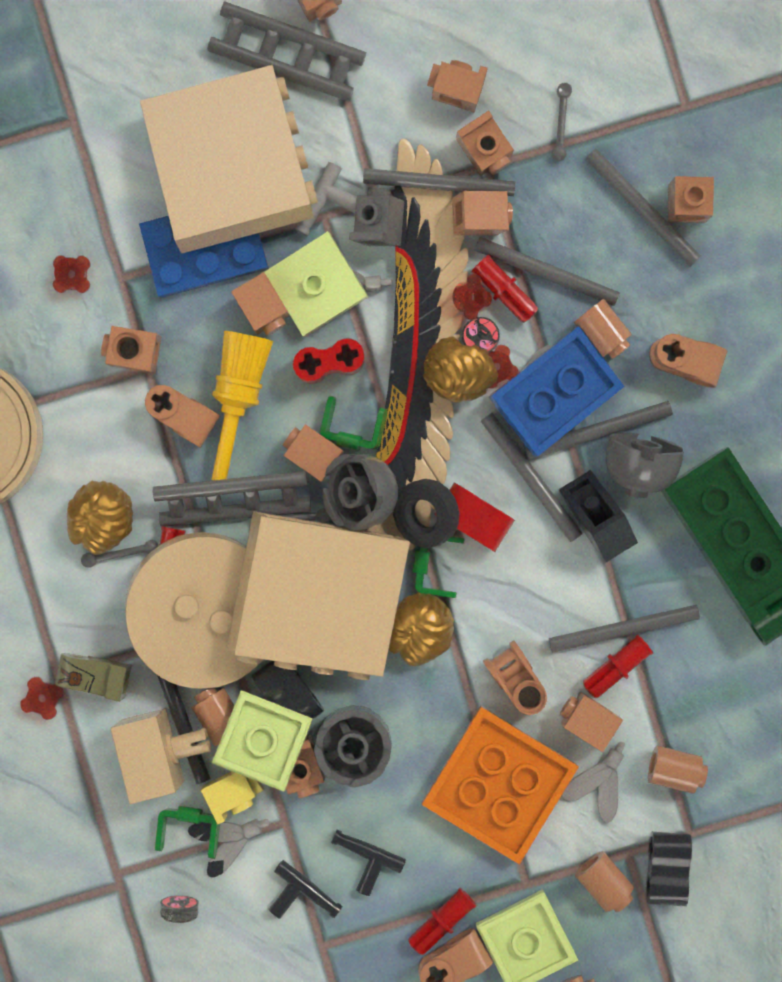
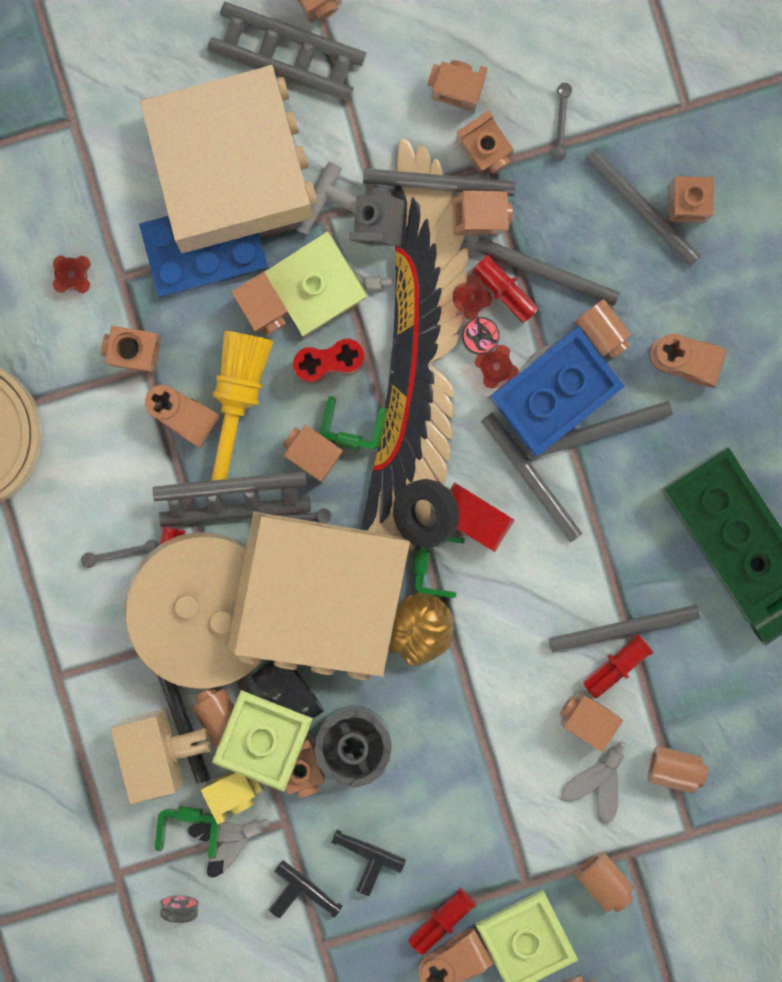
(33, 704): clear red plate -> none
(93, 675): olive leg -> none
(99, 516): pearl gold hair -> none
(359, 491): dark grey cylinder -> none
(459, 370): pearl gold hair -> none
(500, 785): orange plate -> none
(516, 677): nougat piece -> none
(598, 516): black slope -> none
(642, 464): dark grey cylinder -> none
(668, 868): black axle -> none

